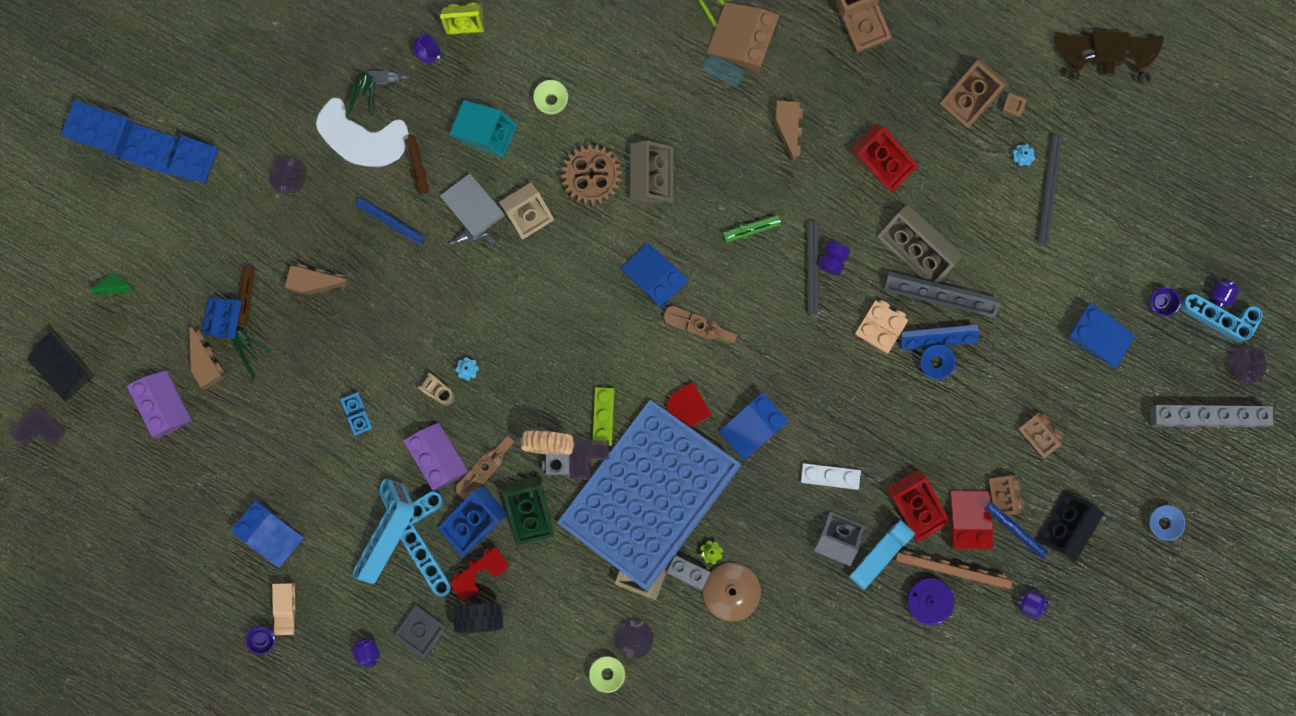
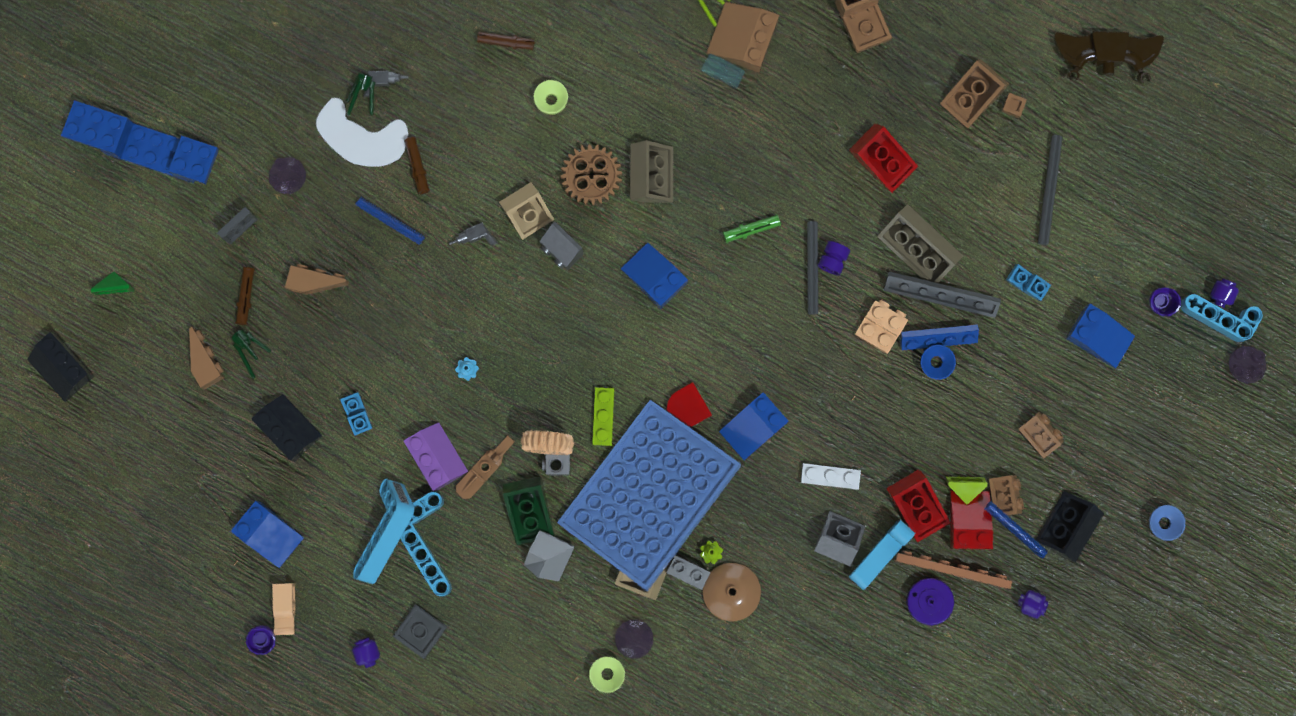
(37, 423): clear purple plate -> none
(159, 404): medium lavender slope -> none
(221, 318): blue slope -> none
(237, 226): none -> dark grey tile
(286, 427): none -> black slope
(426, 49): dark purple hair -> none
(434, 388): tan piece -> none
(462, 19): neon yellow slope -> none
(465, 584): red arch -> none
(472, 205): light grey tile -> none
(472, 521): blue slope -> none
(478, 617): black tyre -> none
(483, 128): teal slope -> none
(505, 40): none -> reddish brown pin
(548, 556): none -> light grey slope
(561, 247): none -> flat silver slope
(583, 453): clear purple plate -> none
(687, 321): medium nougat piece -> none
(787, 122): medium nougat slope -> none
(967, 487): none -> lime slope
(1023, 155): medium azure plant -> none
(1028, 283): none -> dark azure slope
(1211, 416): light grey brick -> none

